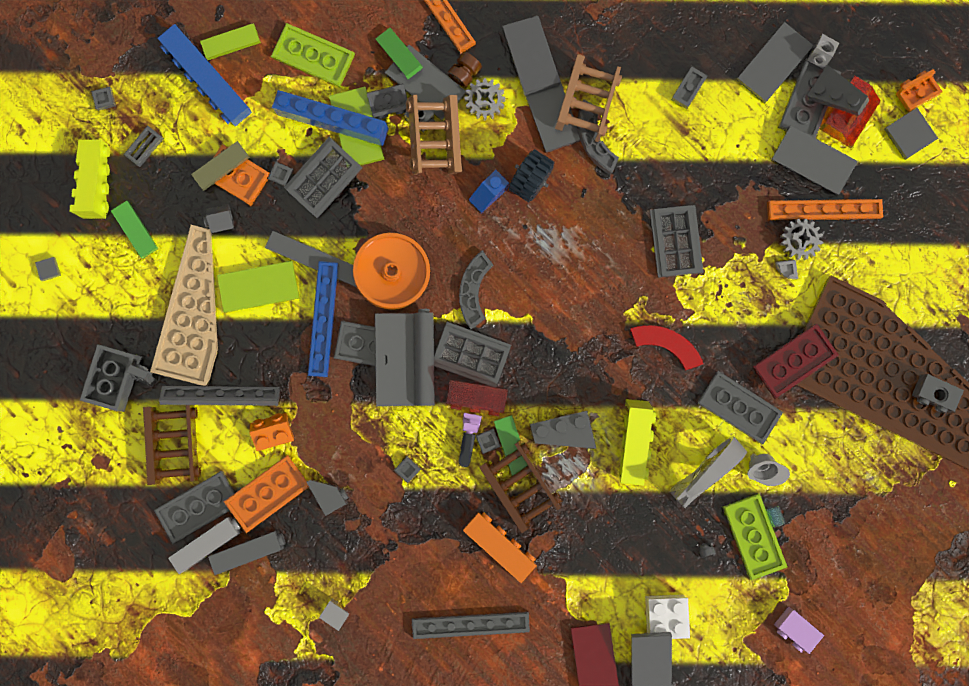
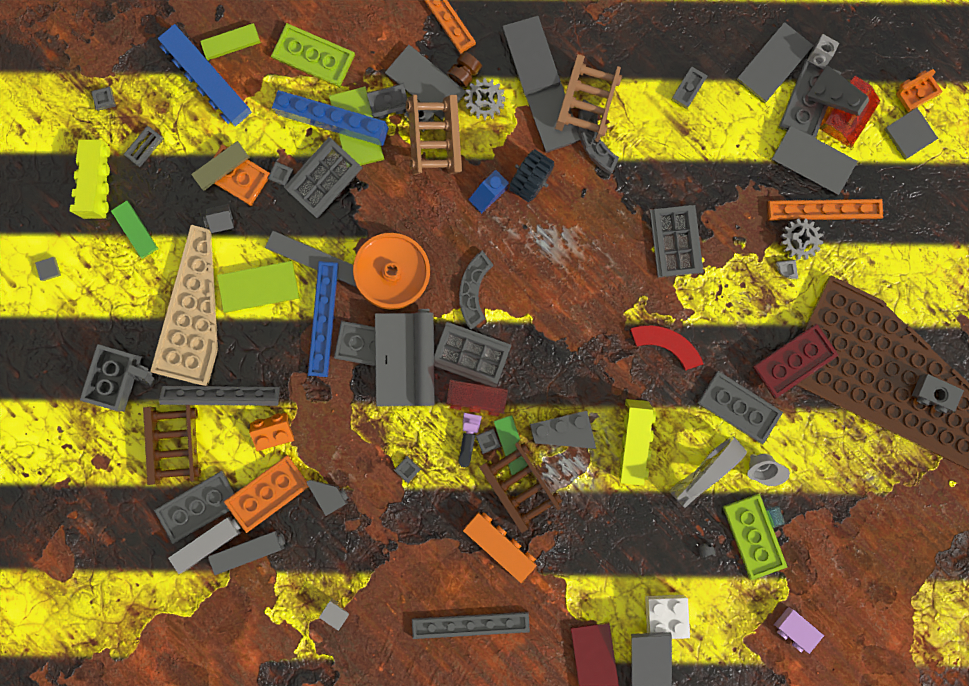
(399, 53): bright green tile -> none

